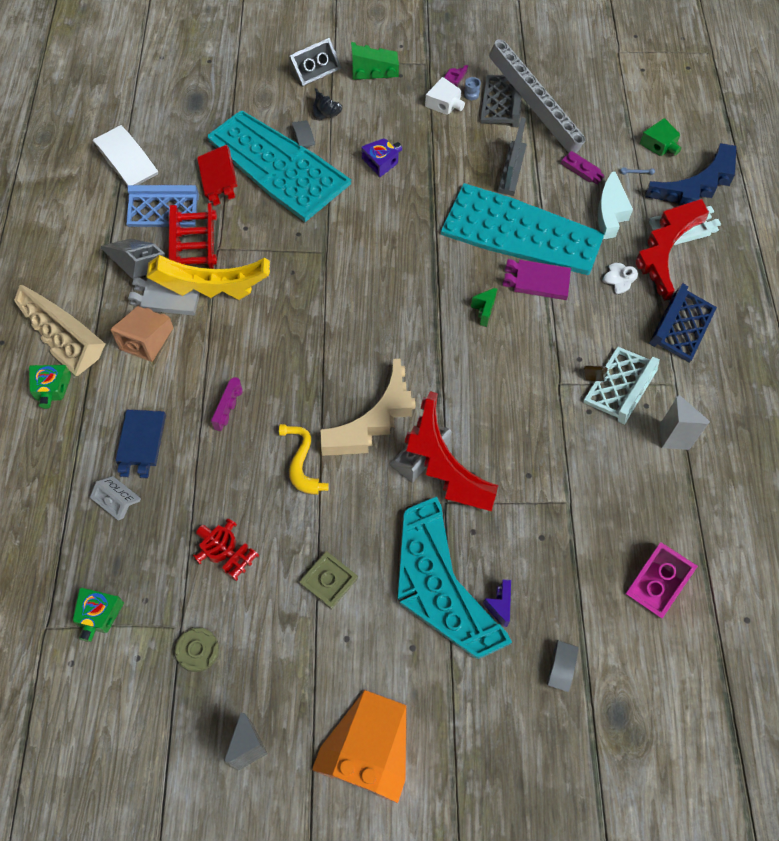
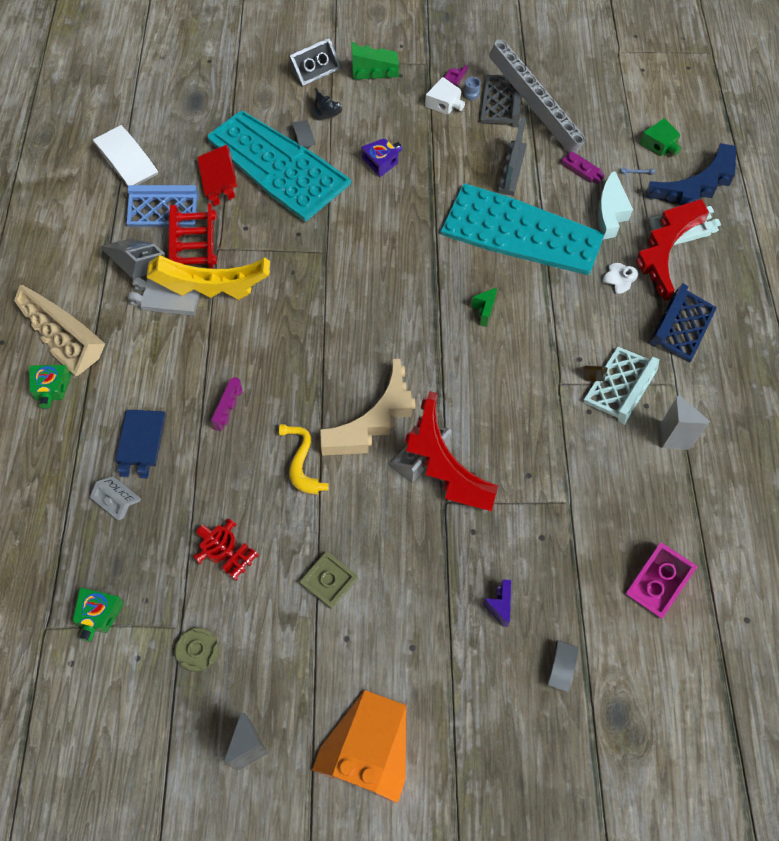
(142, 332): nougat slope -> none
(439, 595): teal wing -> none
(538, 279): magenta tile -> none

